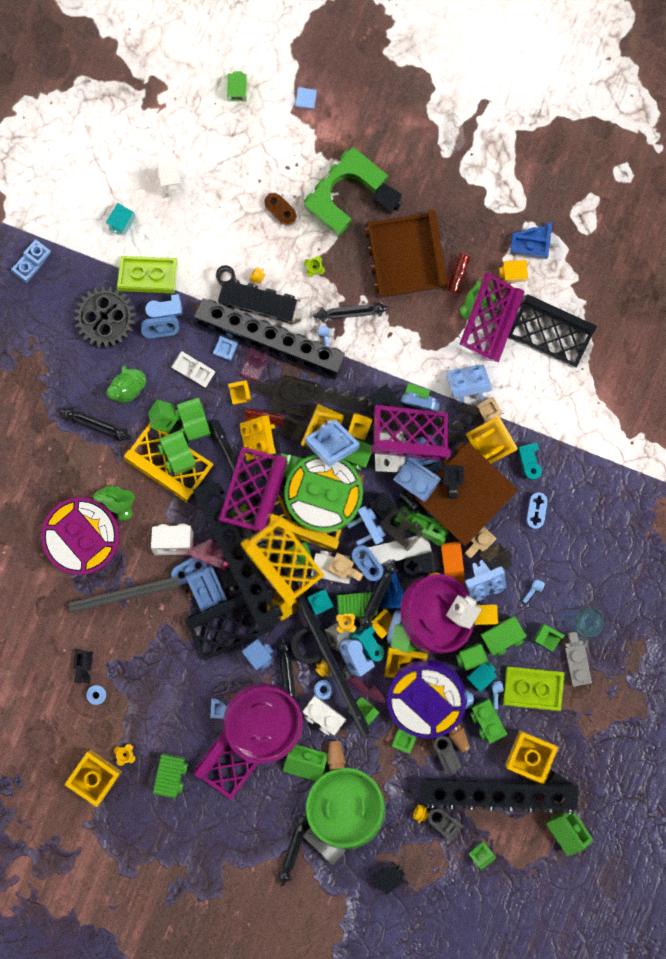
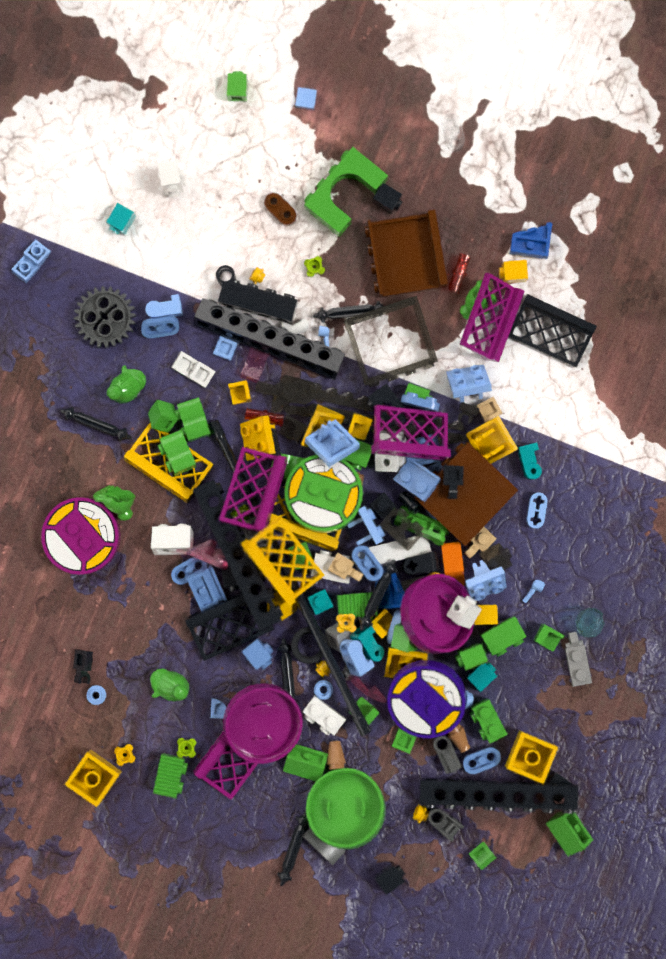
(125, 594): dark grey axle -> none
(147, 274): lime tile -> none
(169, 685): none -> bright green hair
(181, 748): none -> lime plate
(408, 369): none -> clear smoke window
(481, 760): none -> medium blue plate
(496, 688): light blue hand -> none
(533, 688): lime tile -> none

